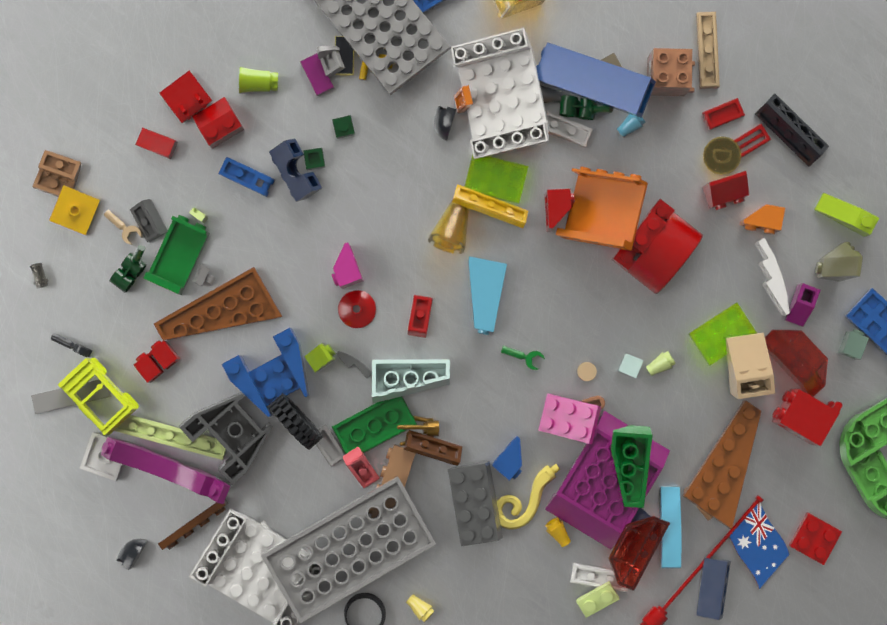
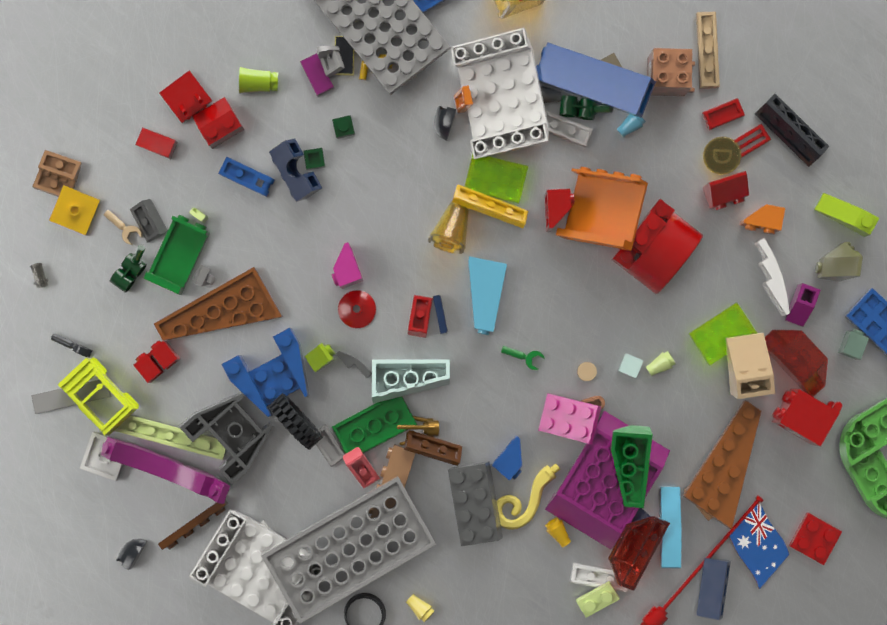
(440, 314): none -> dark blue tile

